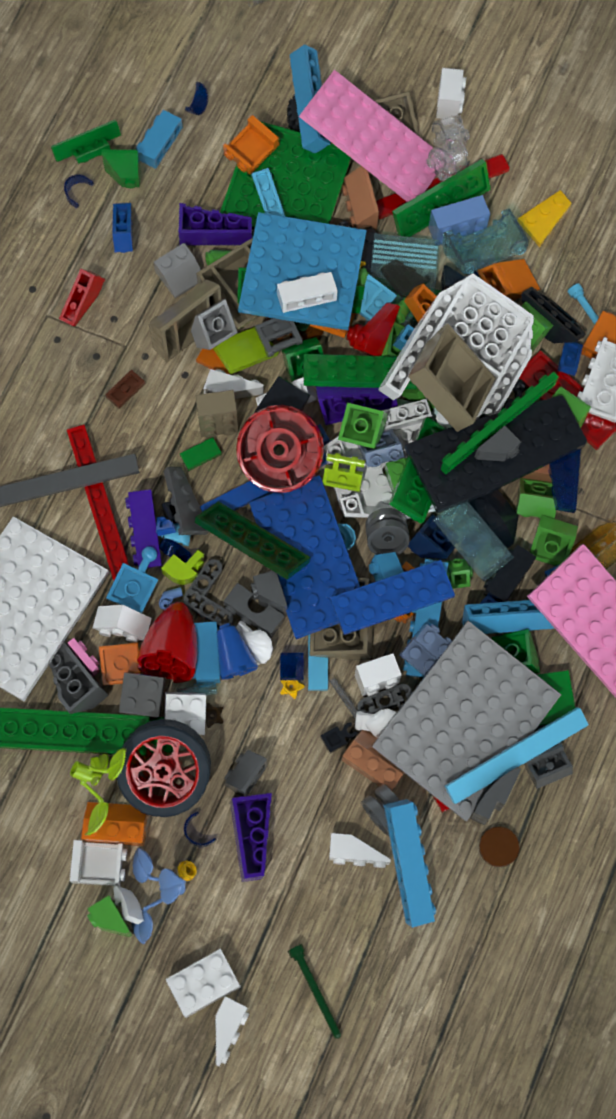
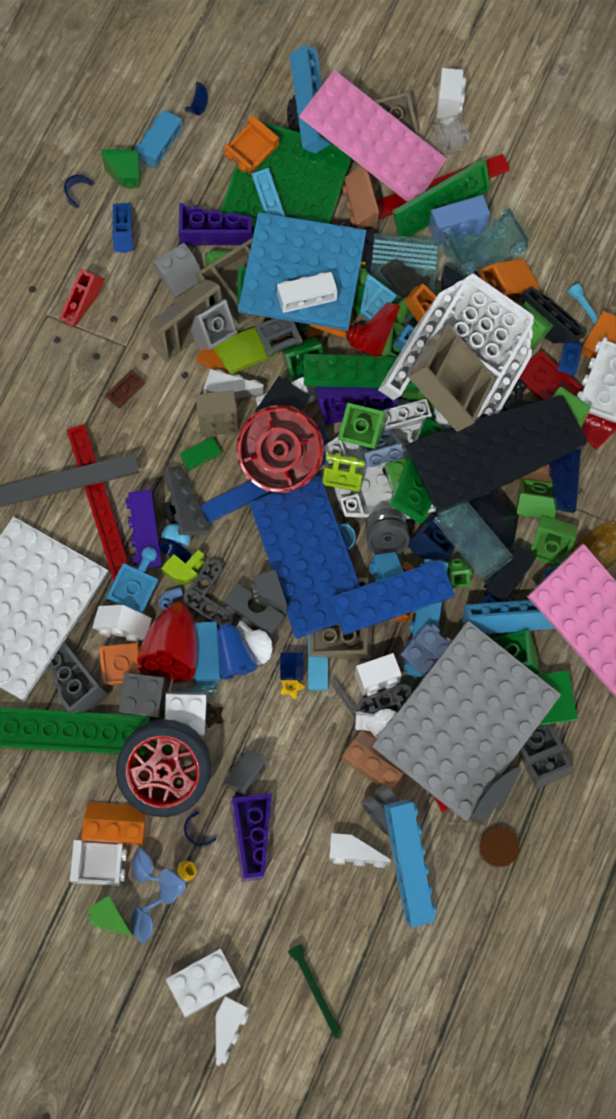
(79, 650): bright pink plate -> none
(87, 144): green bracket -> none
(93, 774): lime plant -> none
(130, 906): white slope -> none
(164, 526): blue tile -> none
(252, 540): dark green plate -> none
(335, 739): black plate -> none
(448, 158): clear brick -> none
(499, 446): dark grey slope -> none
(504, 417): green plate -> none
(516, 755): medium azure tile -> none
(543, 217): yellow wing -> none

